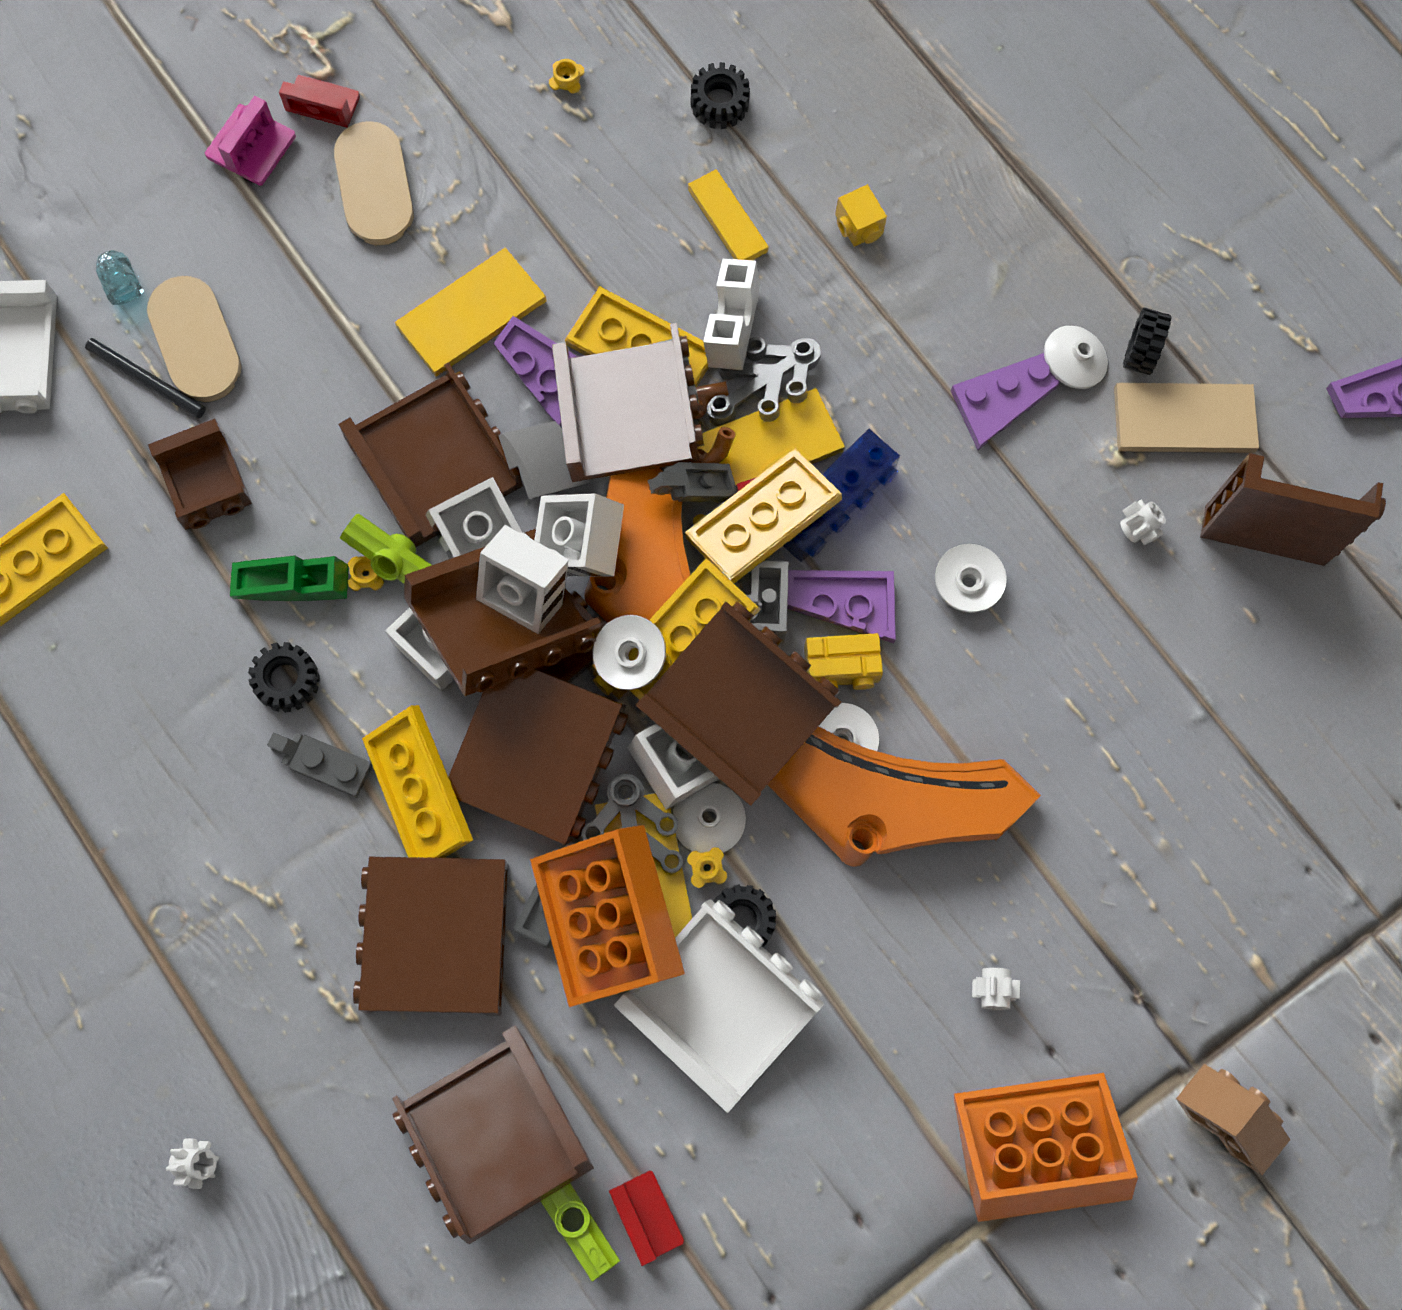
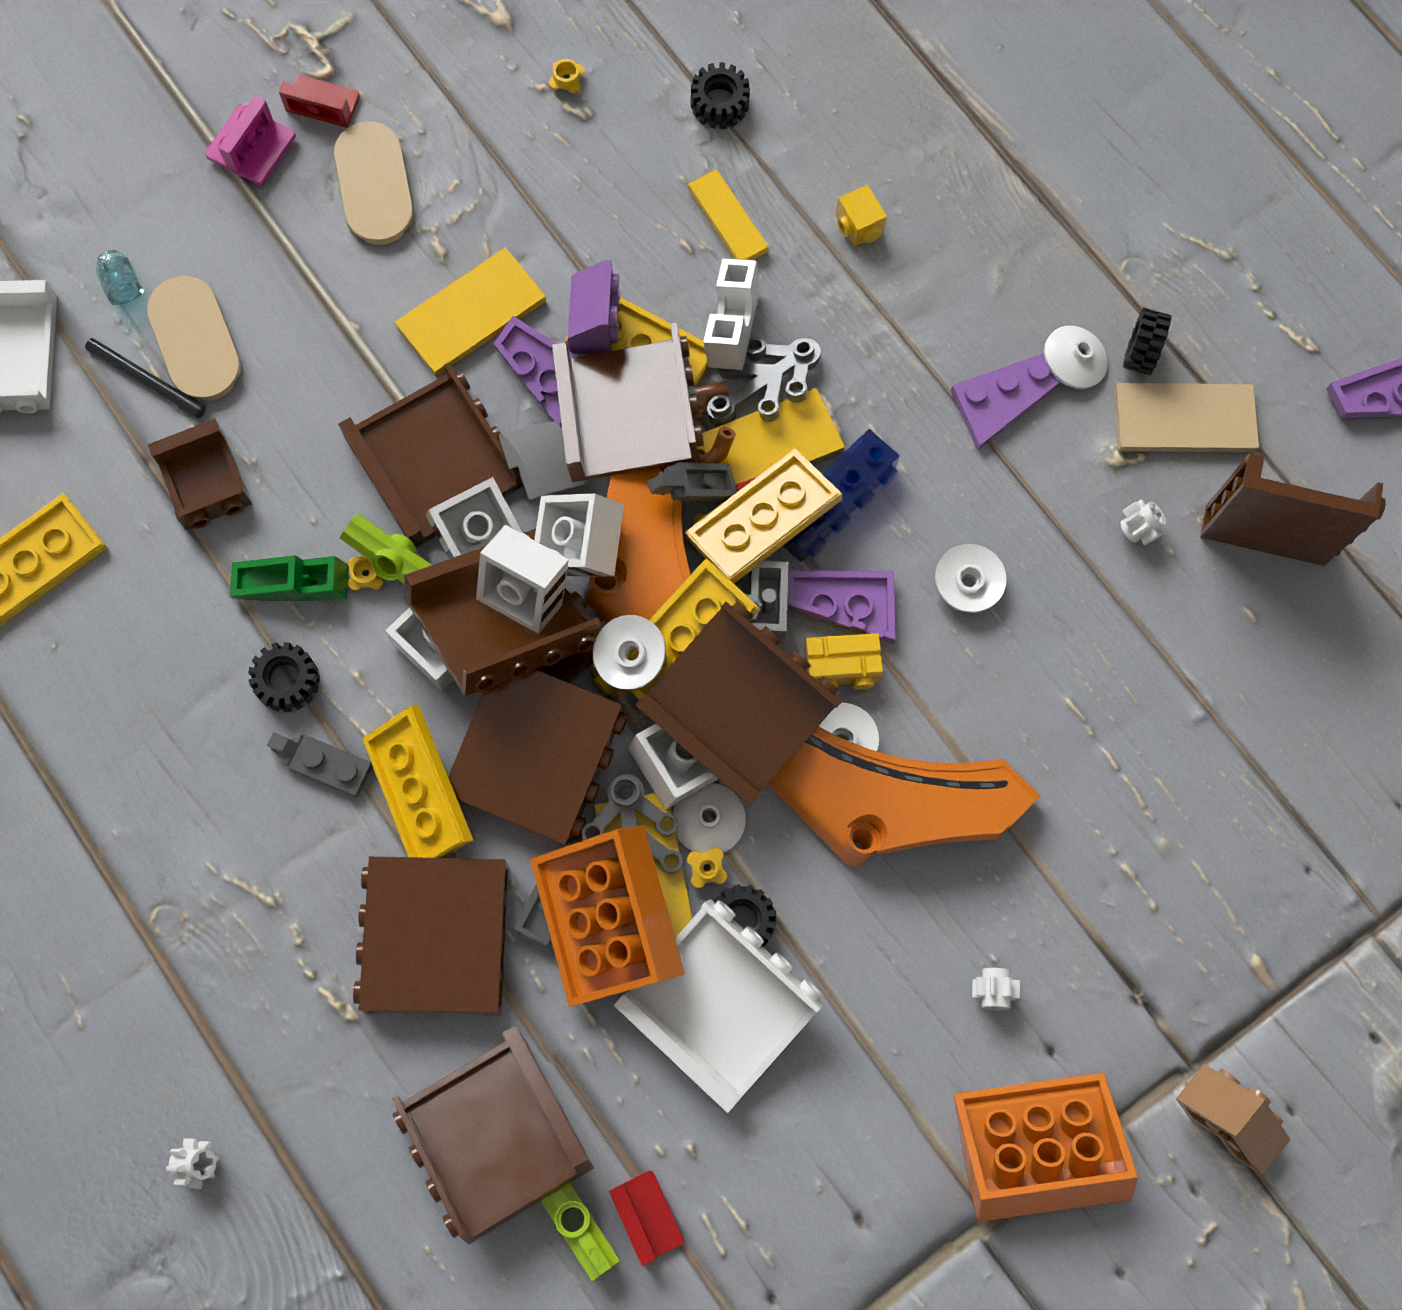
(594, 309): none -> medium lavender slope

